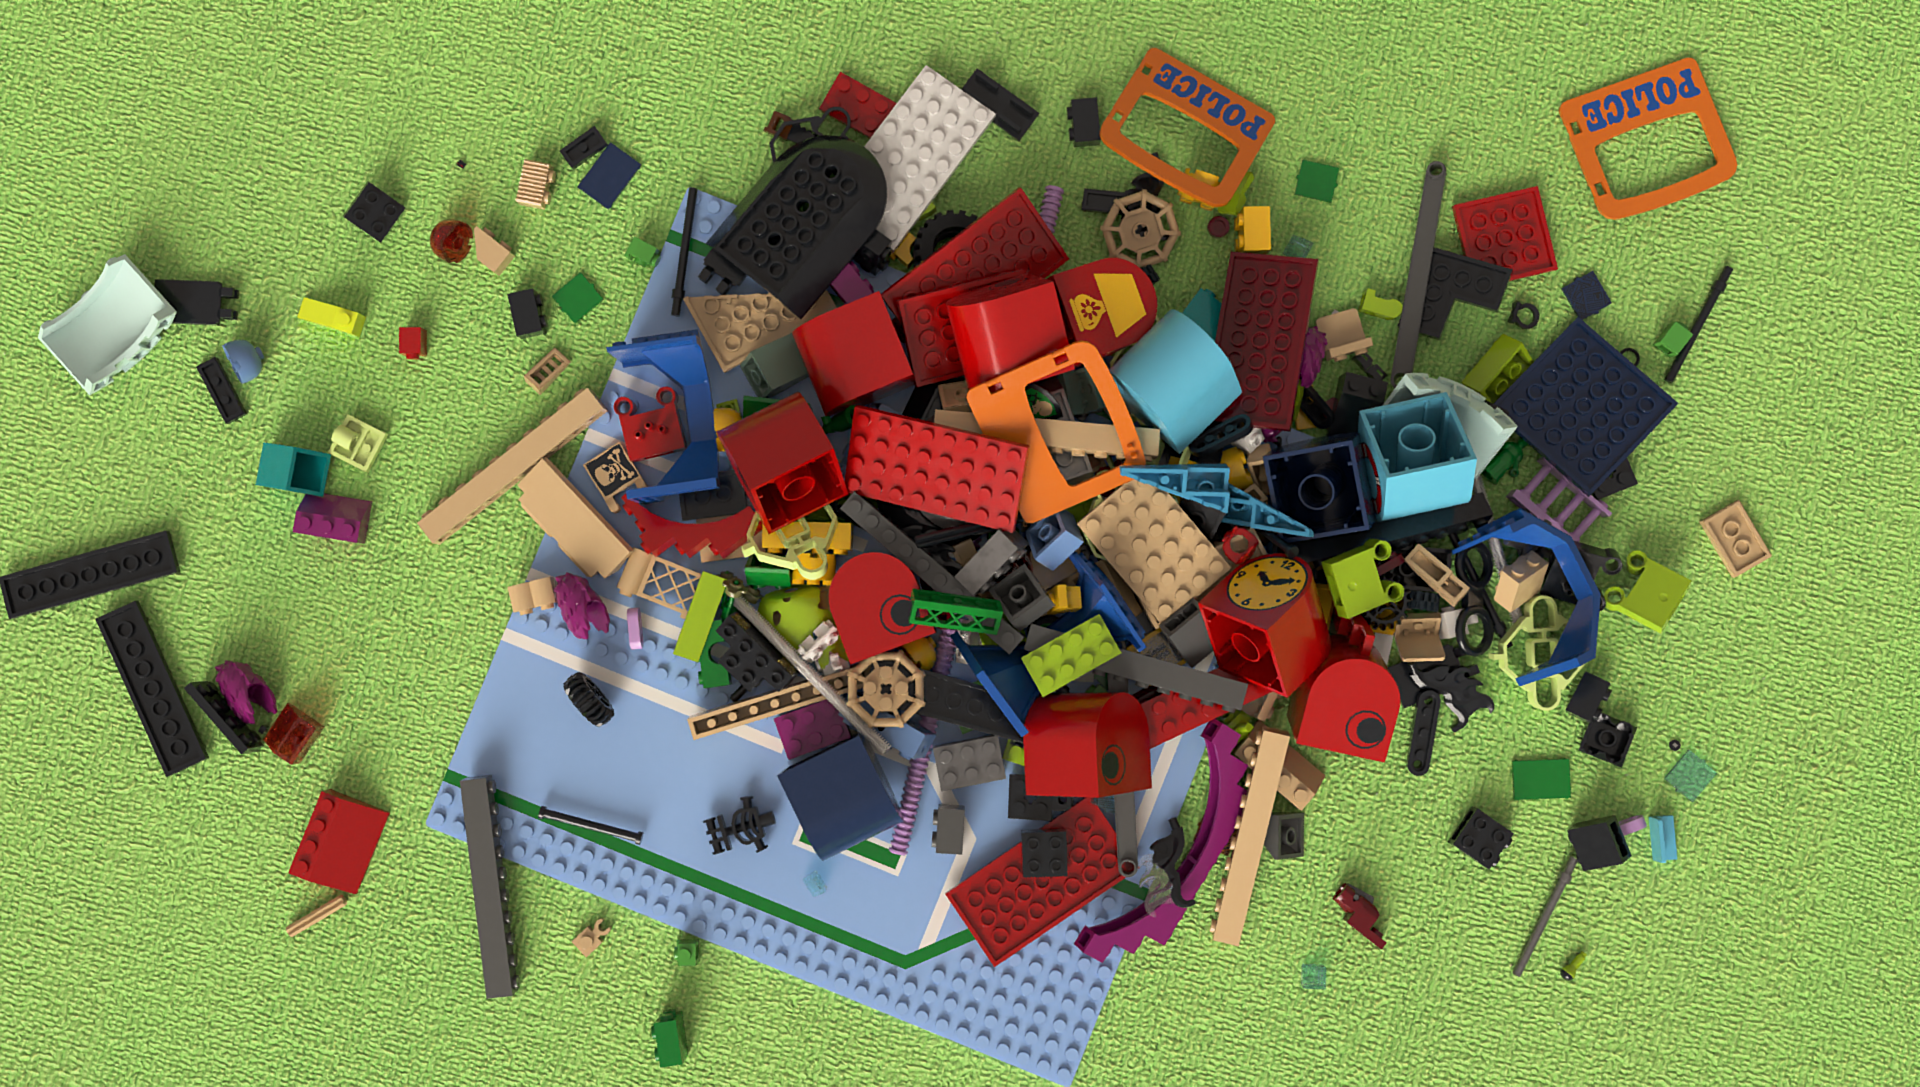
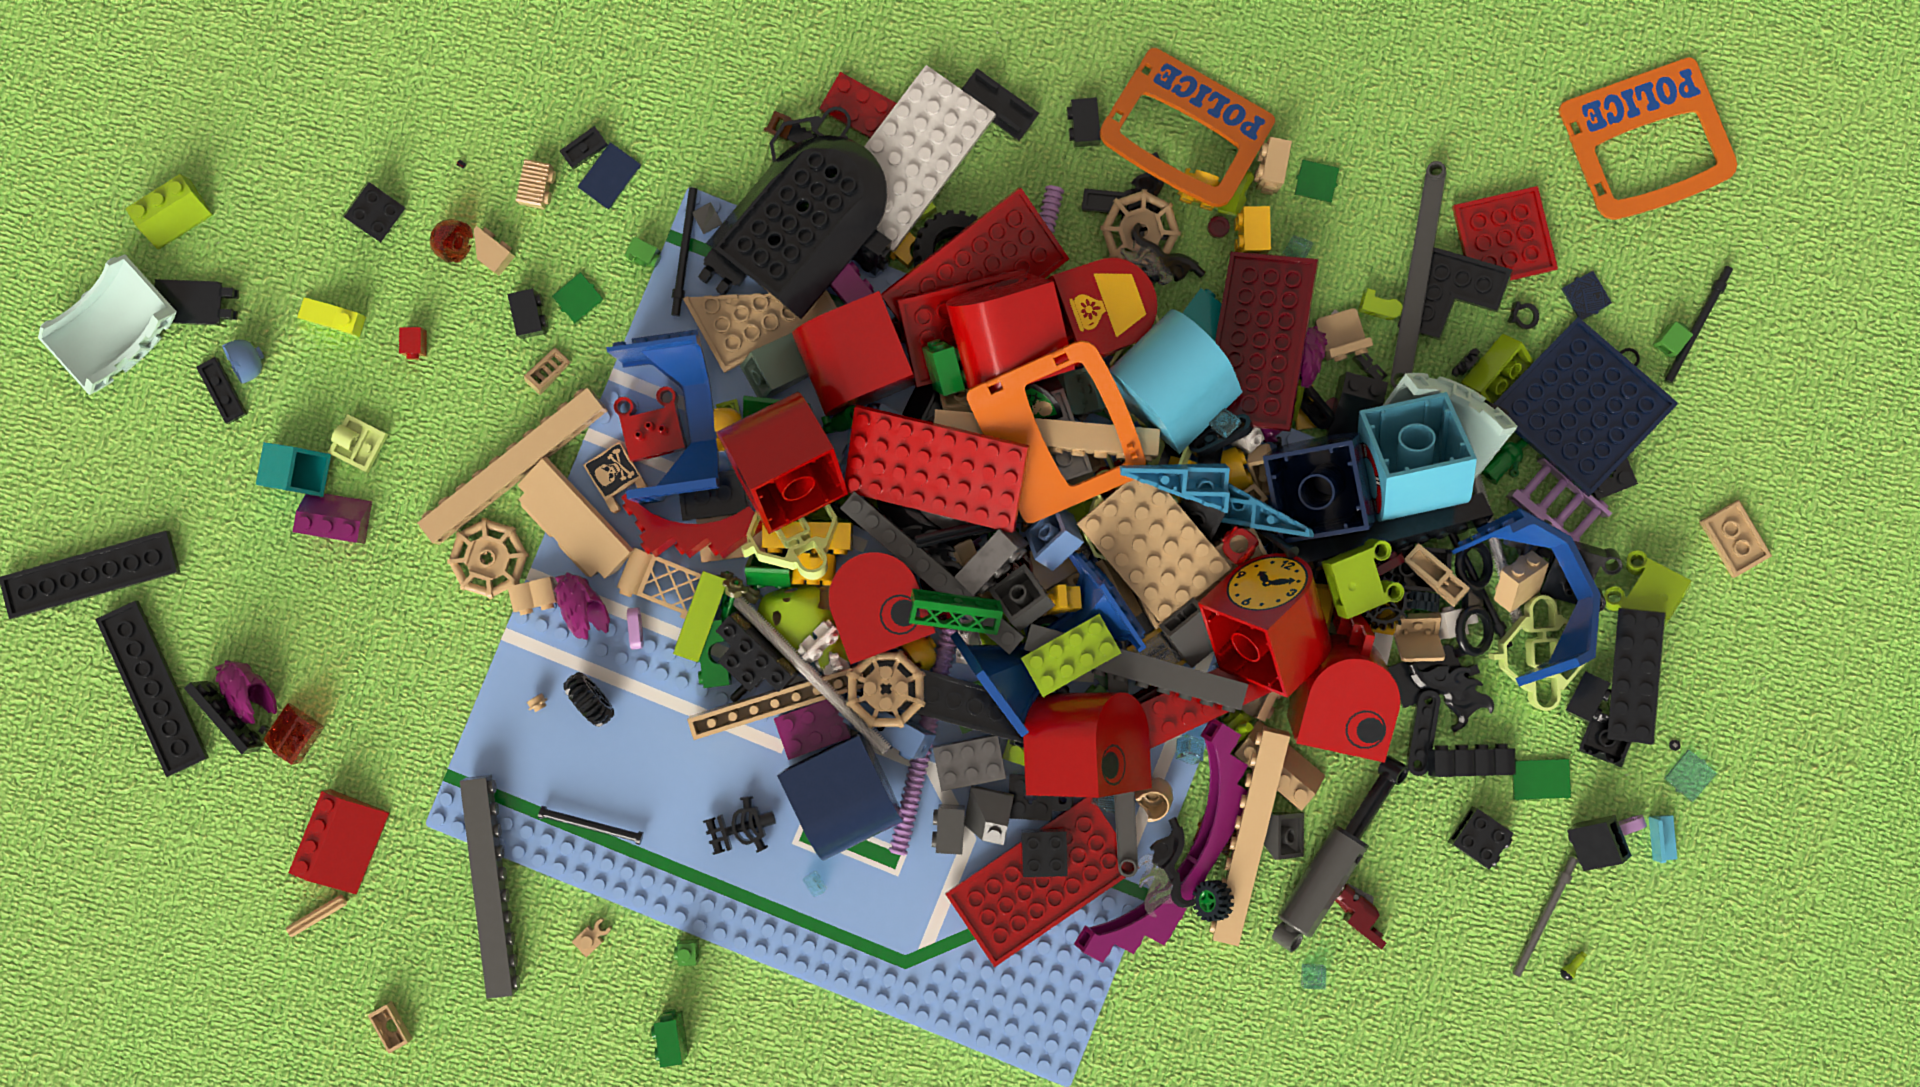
(169, 211): none -> lime slope
(390, 1040): none -> tan piece
(499, 553): none -> tan plate
(537, 702): none -> tan plate
(707, 218): none -> dark grey slope
(943, 367): none -> green brick
(988, 814): none -> dark grey slope
(1155, 800): none -> tan piece
(1157, 262): none -> piece
(1189, 749): none -> clear light blue slope
(1213, 900): none -> black wheel
(1225, 423): none -> clear light blue plate
(1273, 165): none -> tan brick
(1334, 863): none -> dark grey piece
(1466, 362): none -> black gear
(1471, 761): none -> black brick
(1636, 675): none -> black plate

